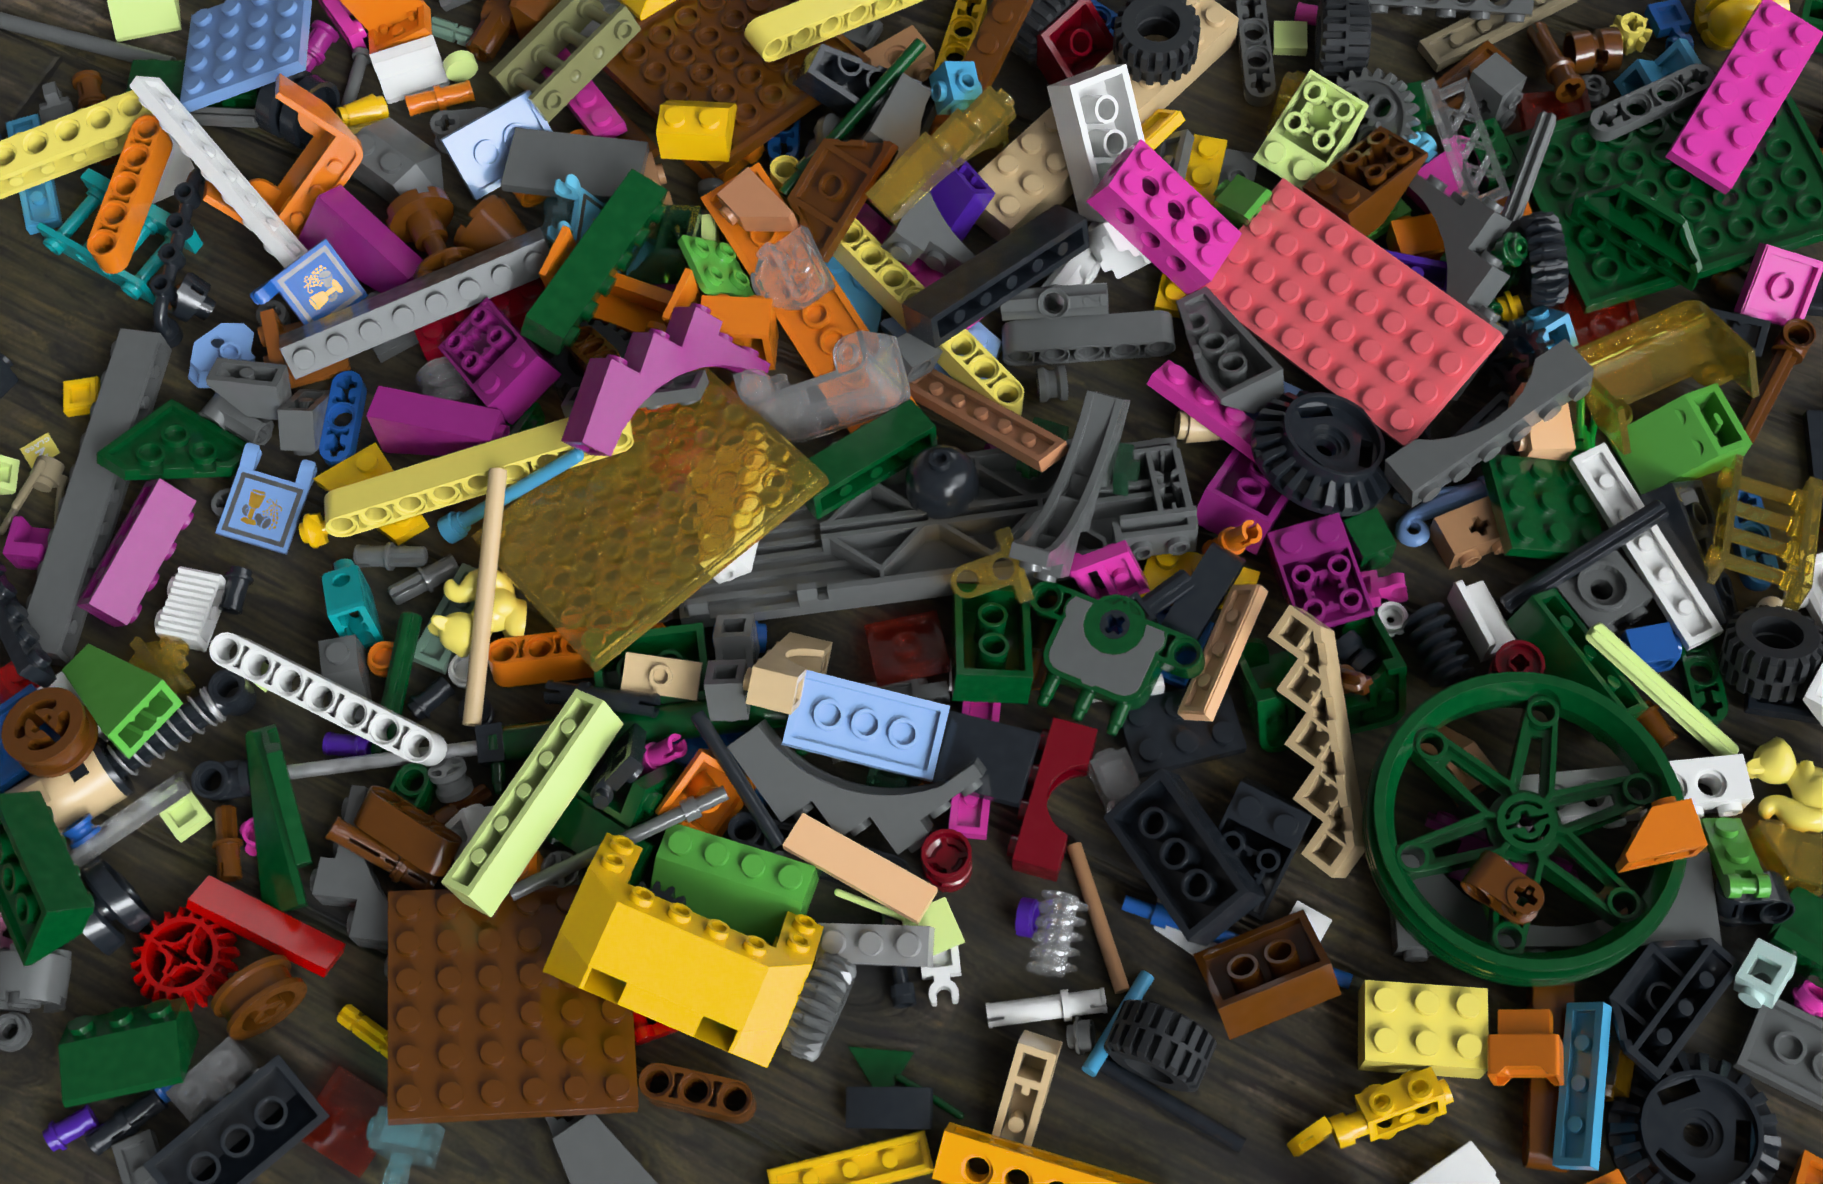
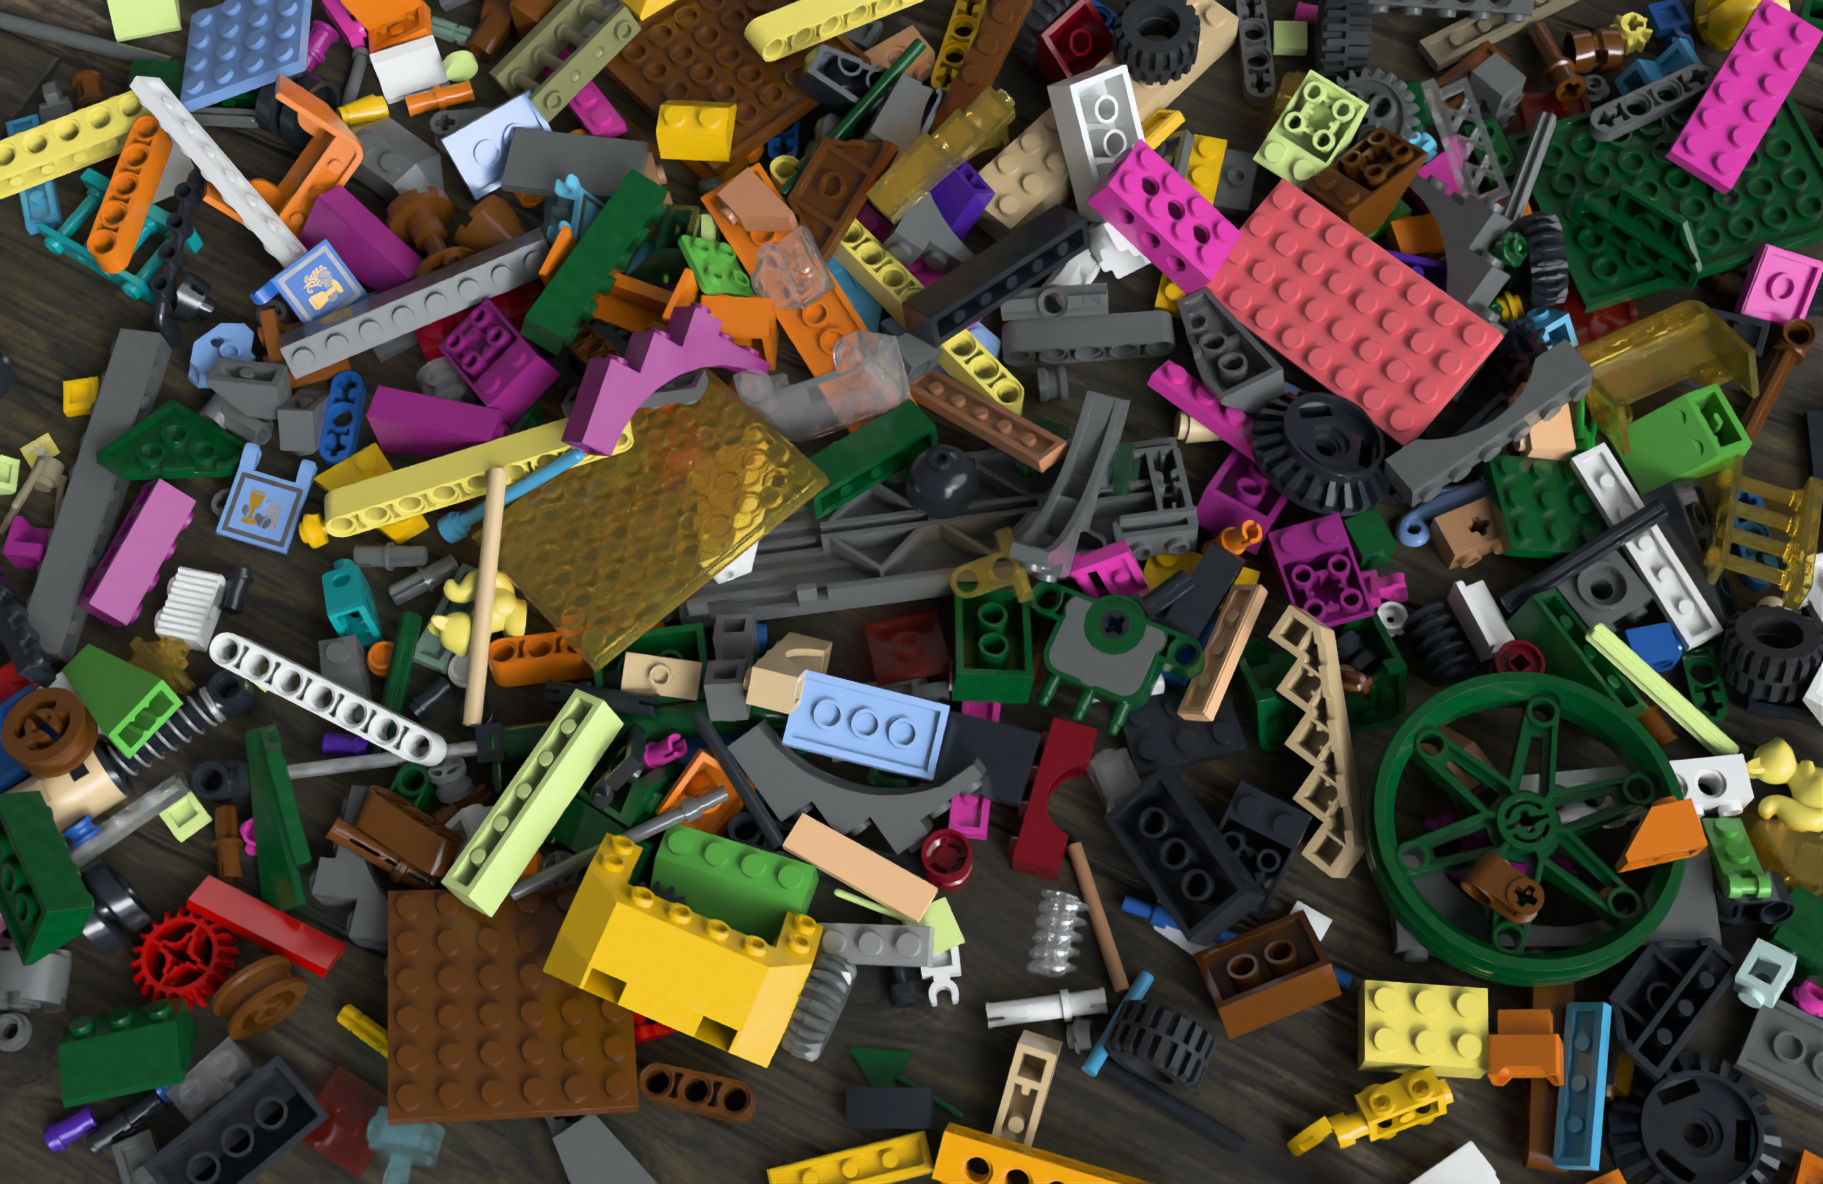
(954, 86): dark azure brick -> none
(1026, 916): dark purple tile -> none
(1240, 200): bright green slope -> none

